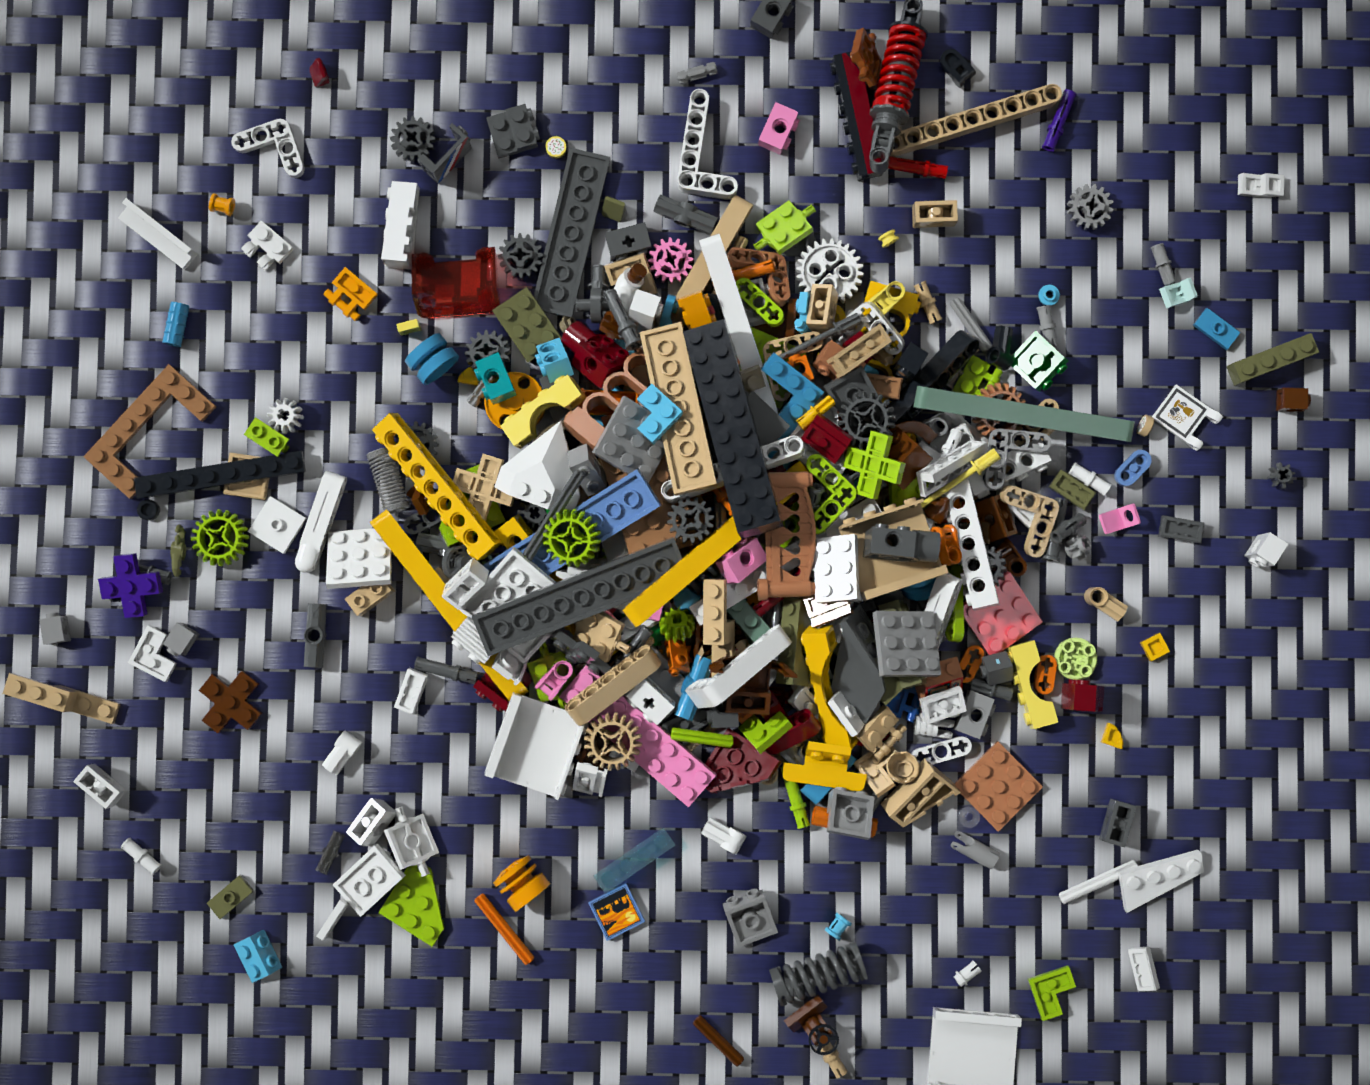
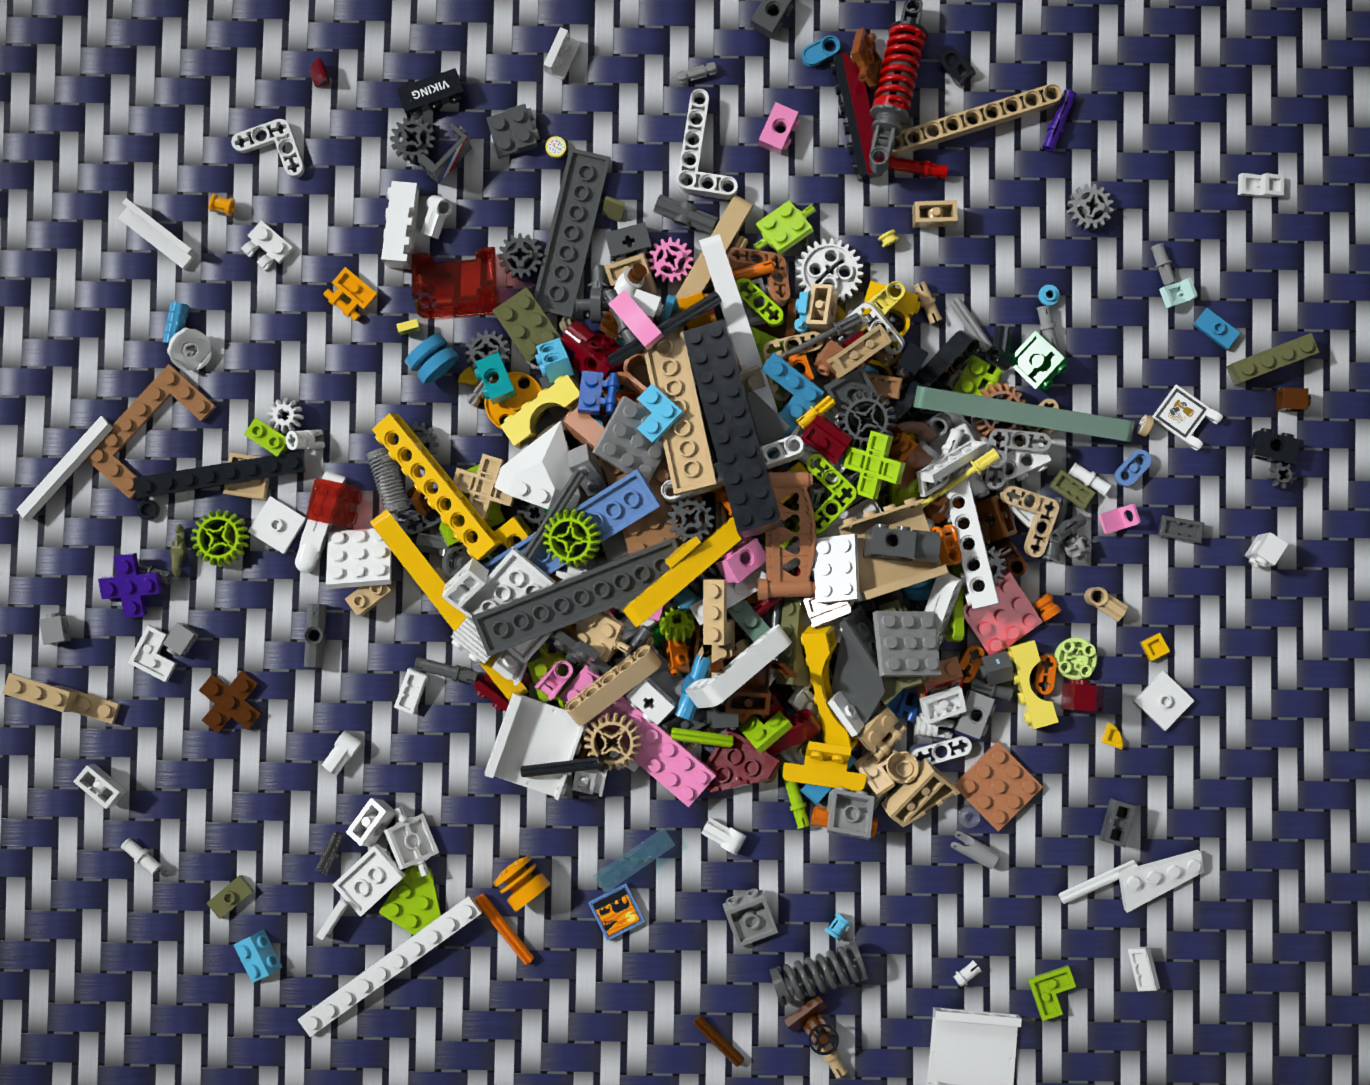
(64, 468): none -> white tile
(185, 338): none -> white plate
(303, 439): none -> white hinge
(334, 503): none -> clear red bracket
(390, 965): none -> white plate
(431, 93): none -> black brick
(436, 216): none -> white piece
(561, 54): none -> white bracket
(563, 766): none -> black axle
(591, 391): none -> plate
(636, 320): none -> bright pink slope
(667, 327): none -> black axle
(681, 552): none -> yellow tile
(816, 53): none -> dark azure piece
(1046, 606): none -> orange wheel
(1163, 700): none -> white plate
(1261, 447): none -> black brick

